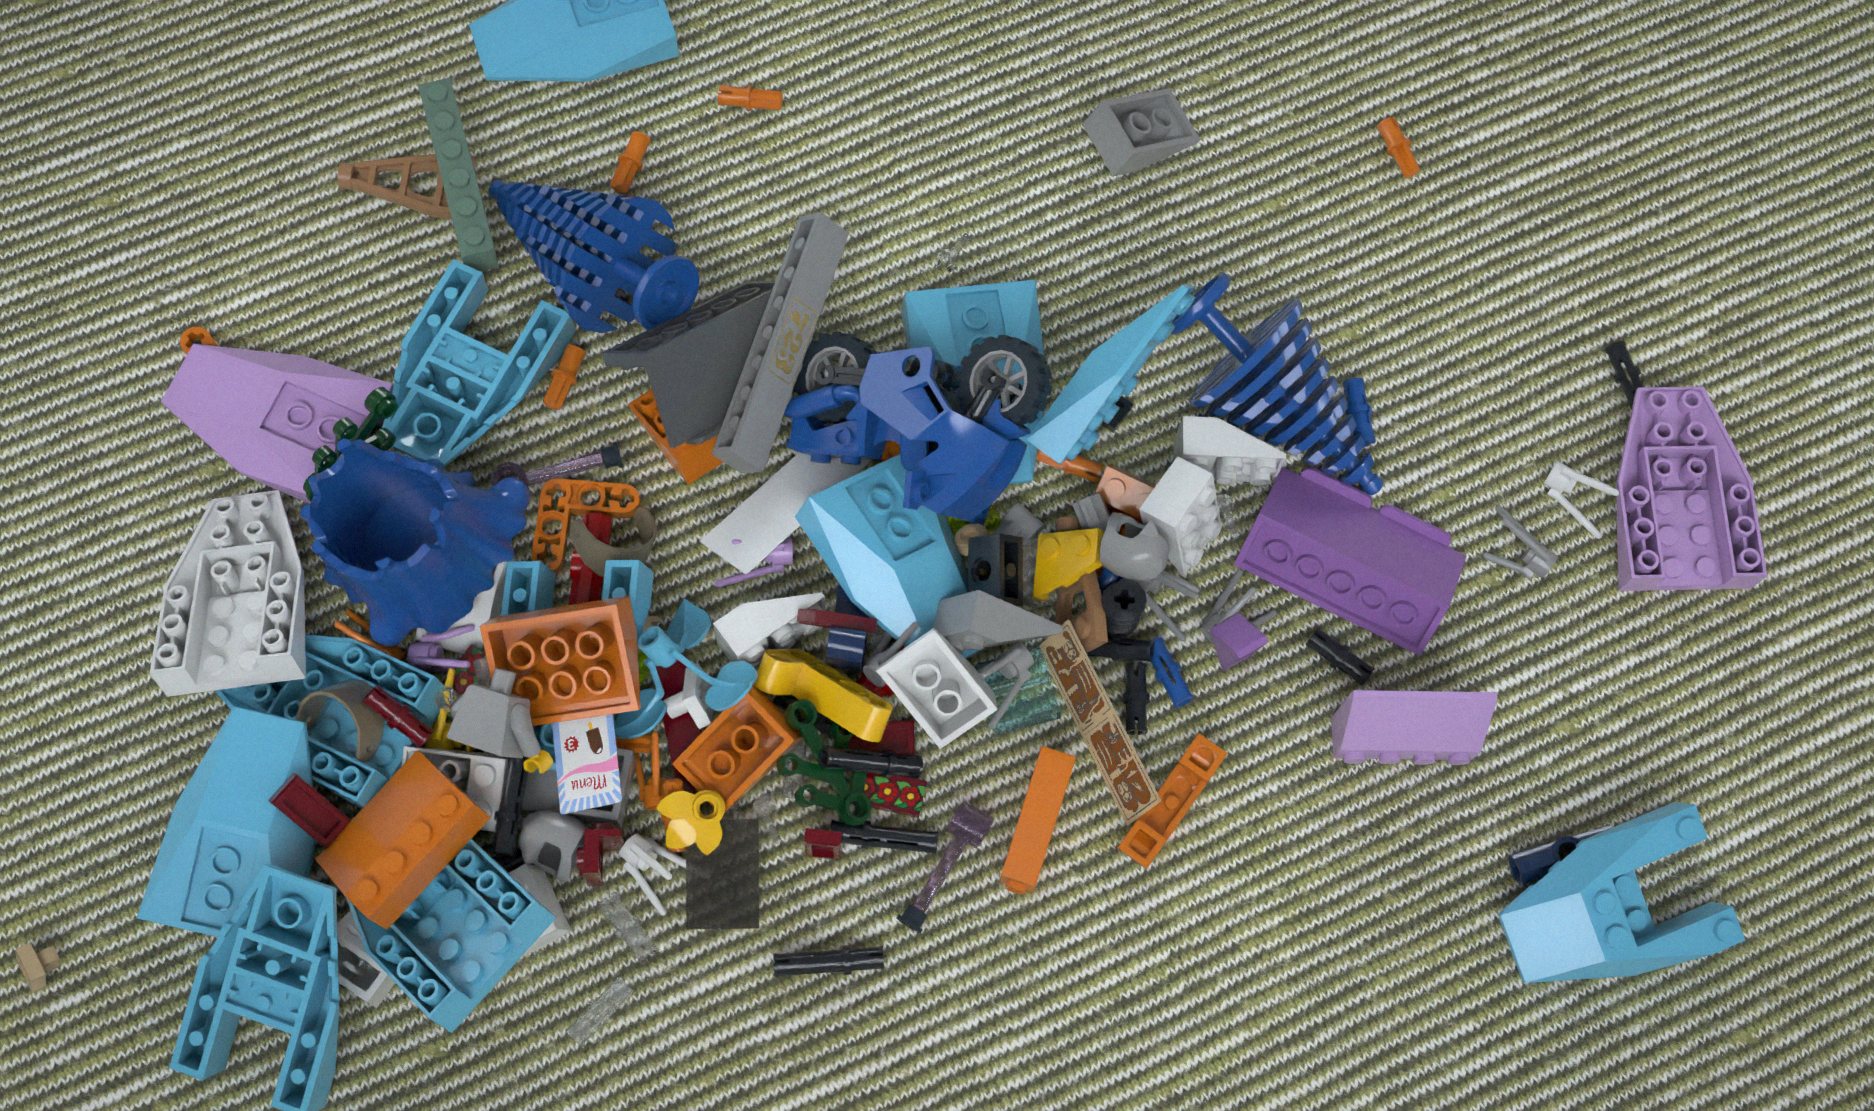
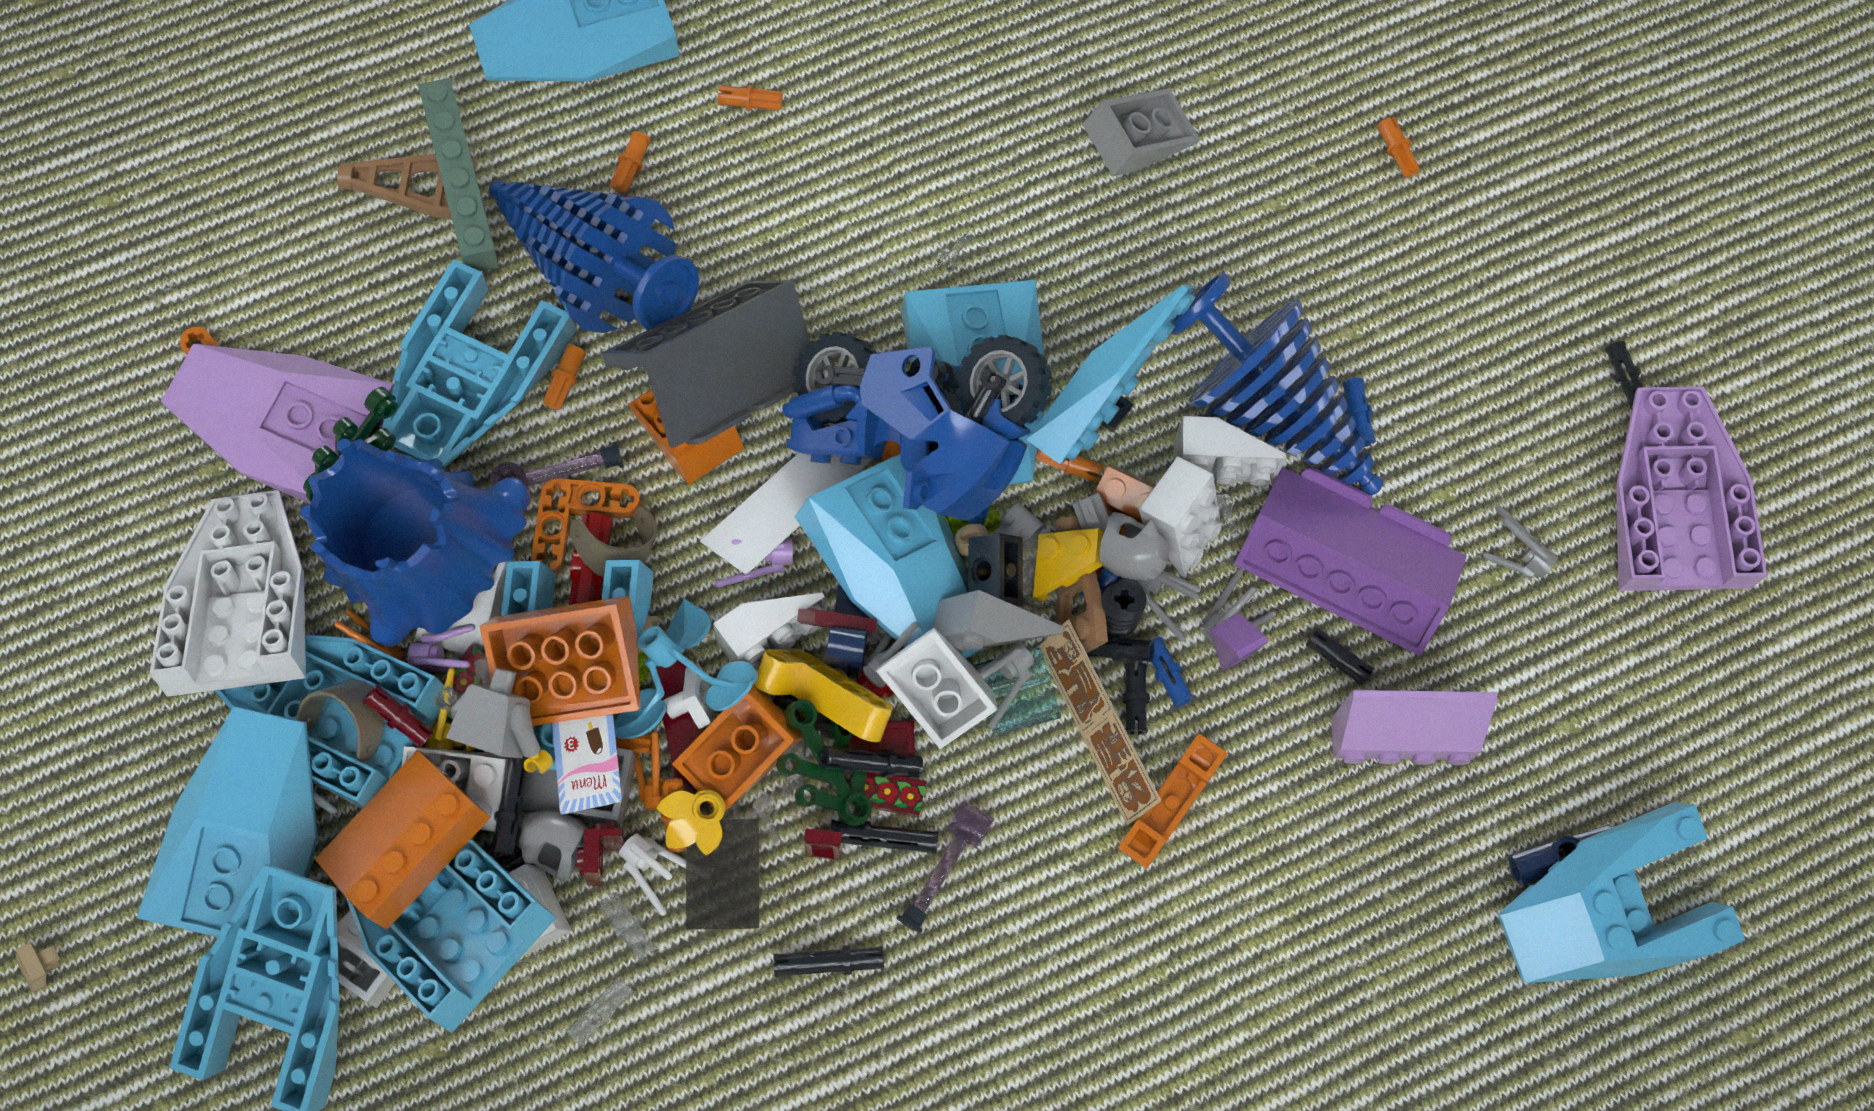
(309, 810): dark red tile -> none
(780, 344): light grey brick -> none
(1037, 820): orange slope -> none
(1564, 479): white plant -> none

